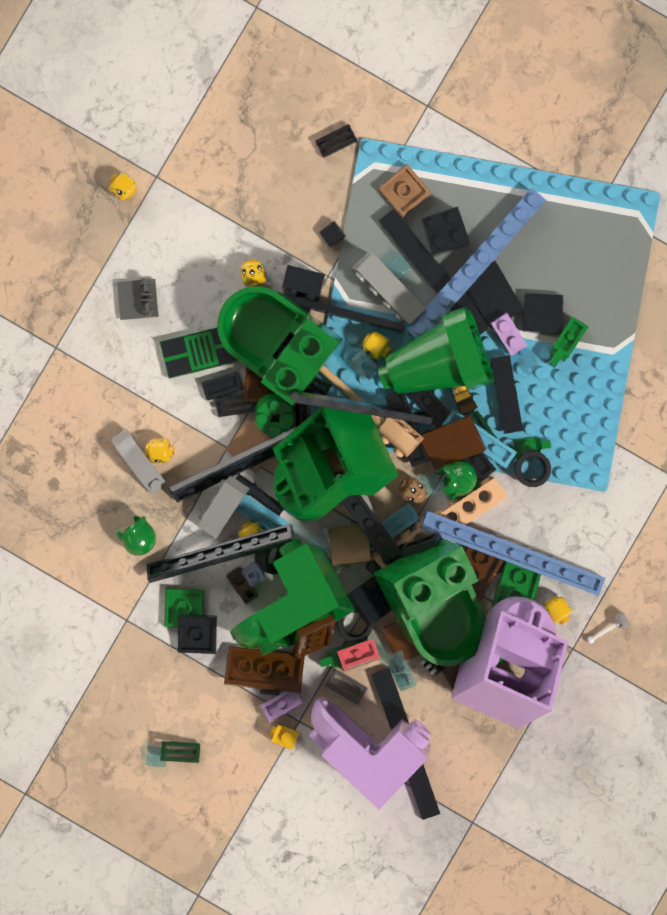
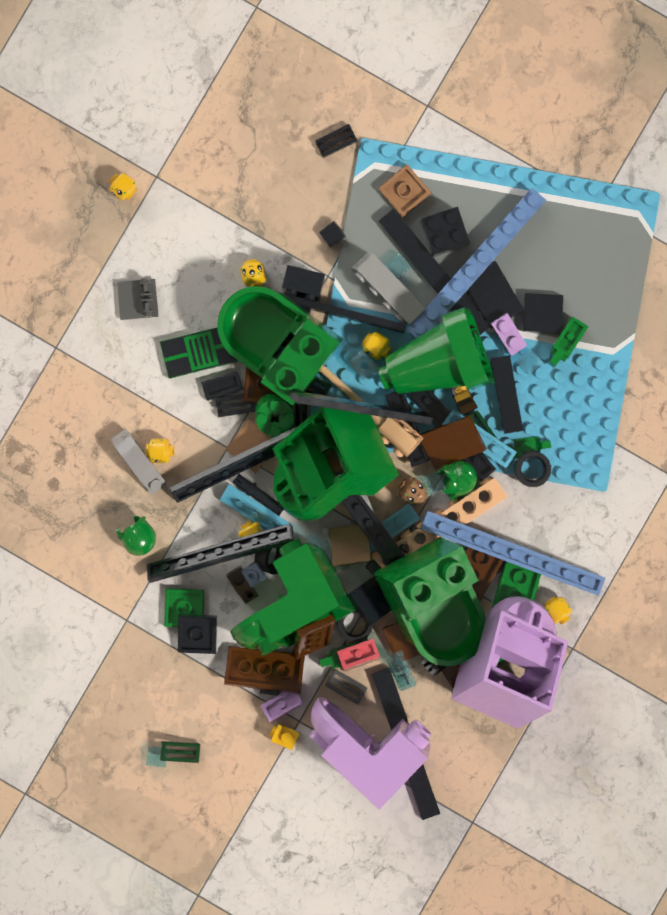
(222, 506): light grey brick -> none
(421, 544): black tile -> none
(620, 622): hinge -> none

